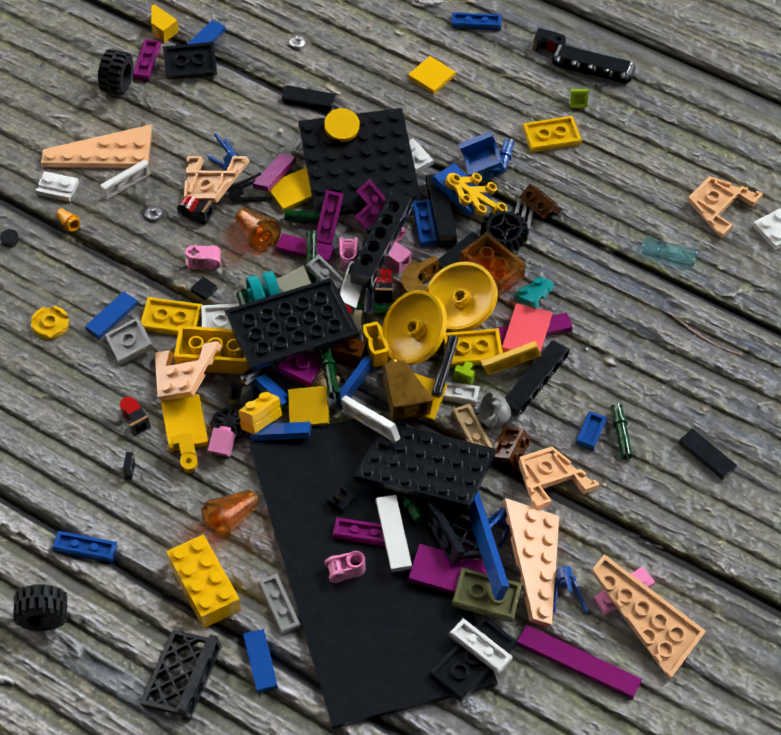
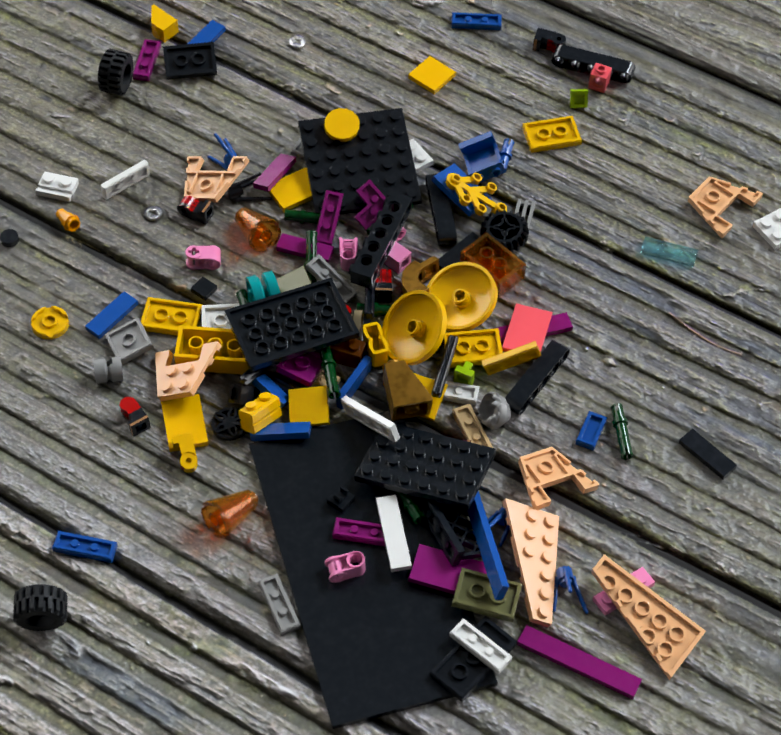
(106, 151): light nougat wing -> none
(108, 370): none -> light grey wheel
(129, 466): black tile -> none
(197, 680): black fence -> none
(203, 581): yellow brick -> none
(222, 441): bright pink brick -> none
(260, 661): blue tile -> none
(308, 97): black tile -> none
(350, 292): white tile -> none
(424, 223): blue tile -> none
(511, 445): reddish brown bracket -> none
(533, 292): teal wing -> none
(539, 201): reddish brown bracket -> none
(600, 77): none -> coral brick

